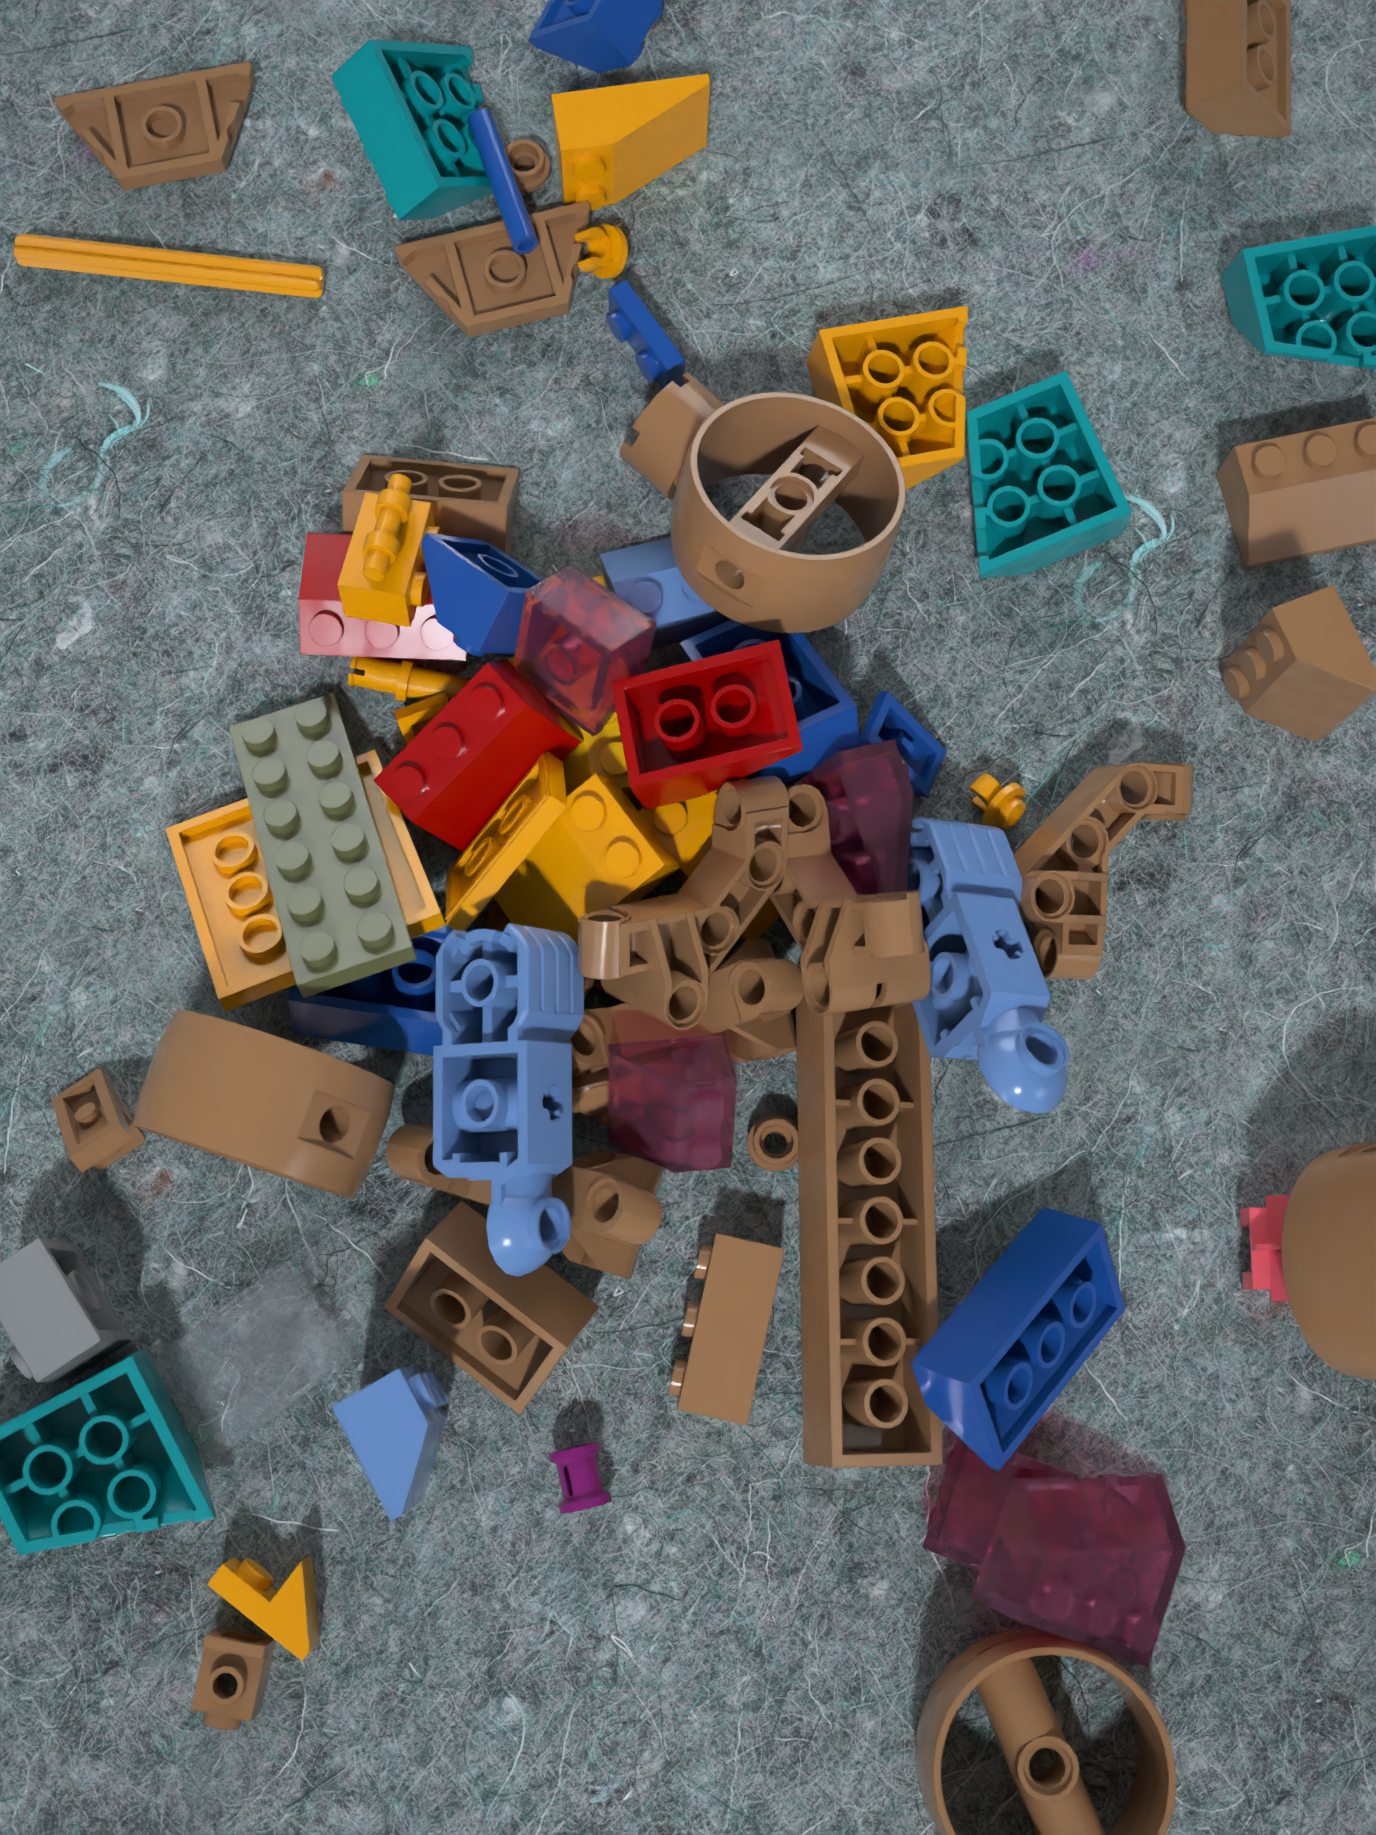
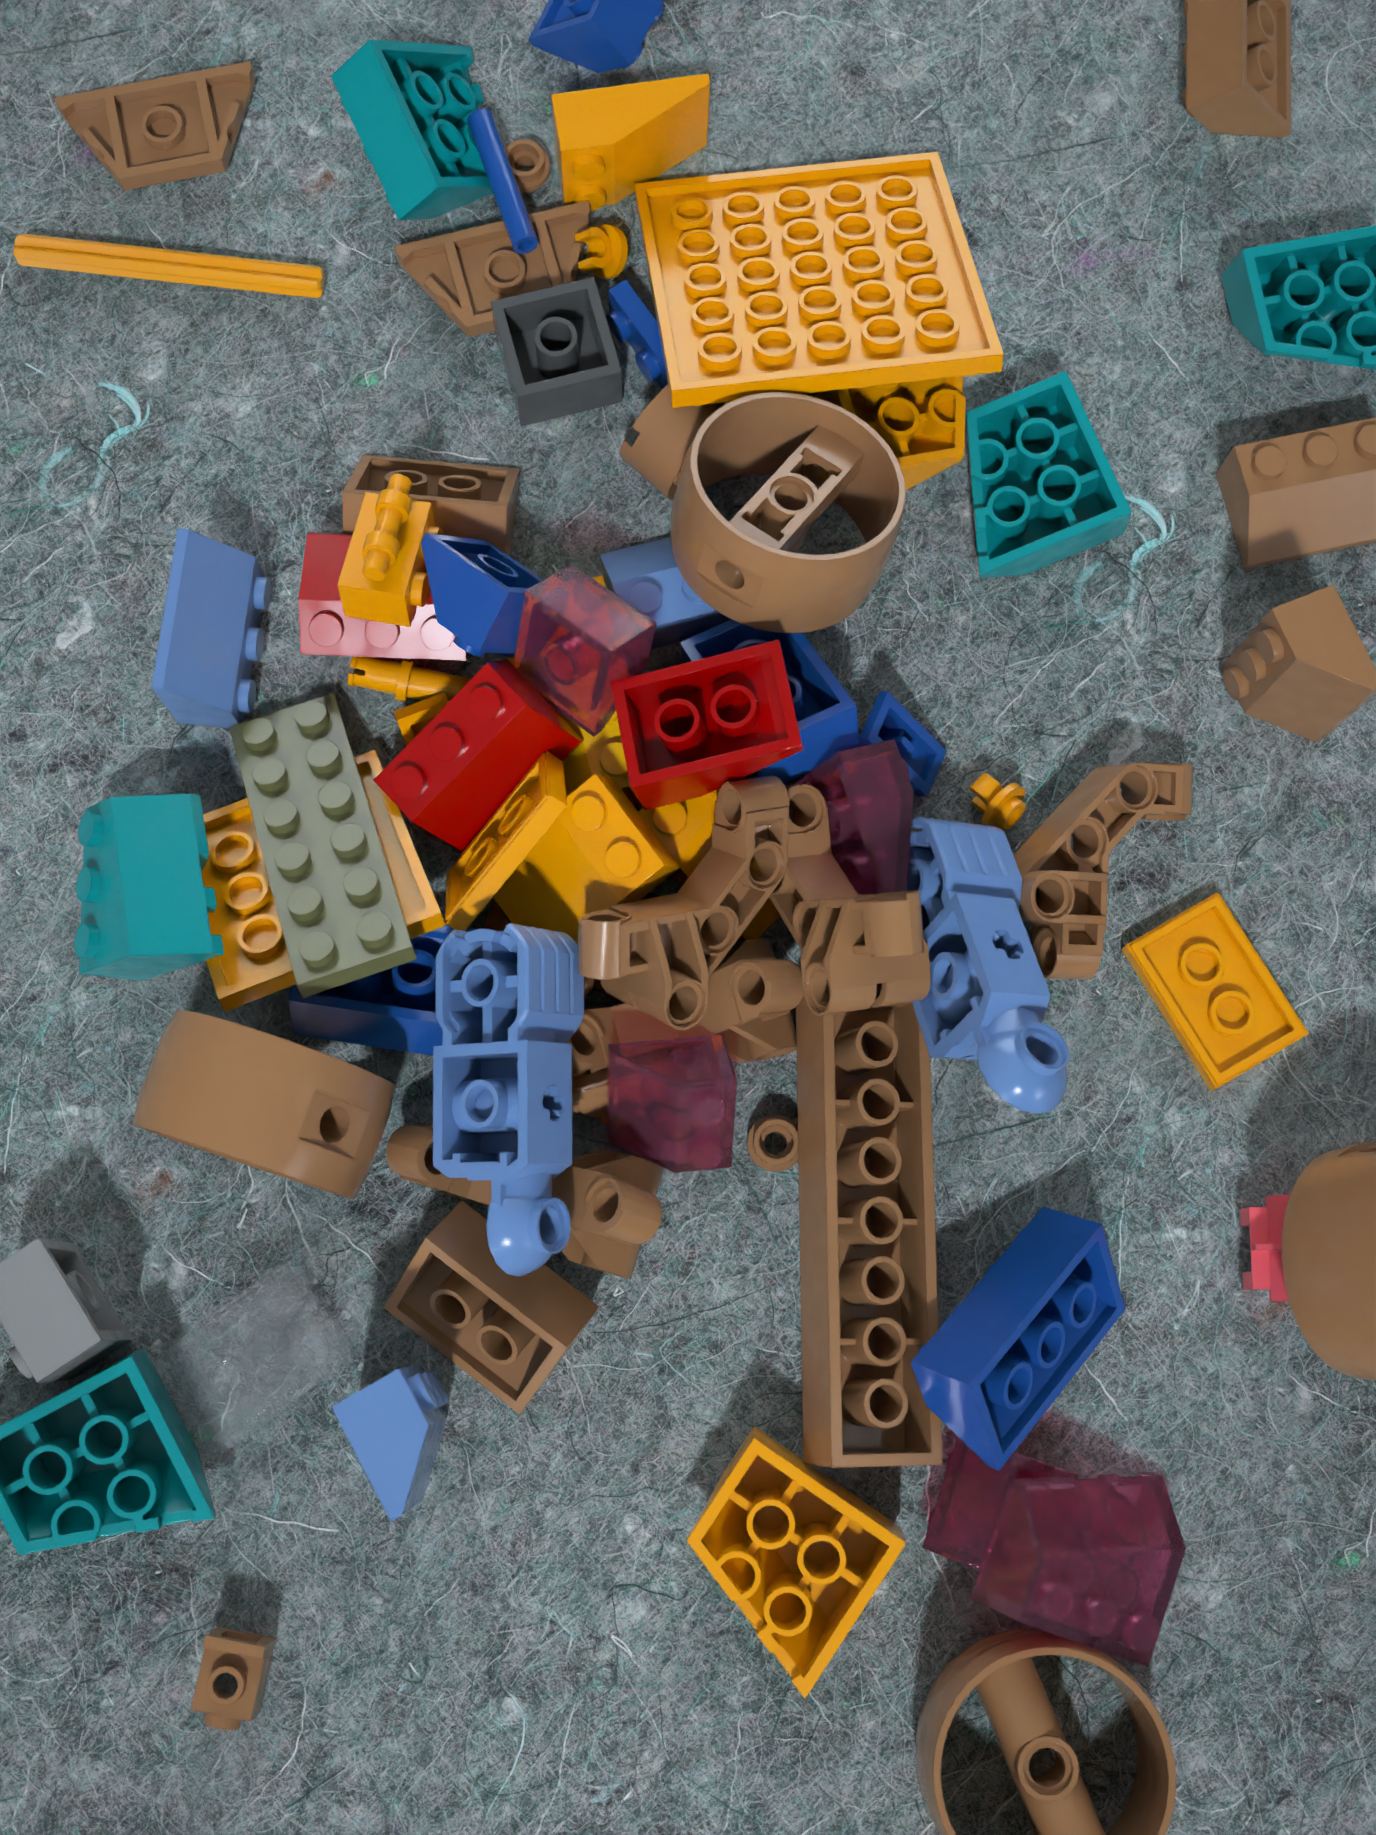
(95, 1123): medium nougat slope -> none
(144, 887): none -> teal wedge
(210, 632): none -> medium blue slope
(284, 1615): light orange slope -> none
(557, 351): none -> dark grey brick
(580, 1477): magenta bush -> none
(727, 1328): medium nougat brick -> none
(793, 1553): none -> light orange wedge
(813, 279): none -> light orange plate
(1214, 991): none -> light orange tile

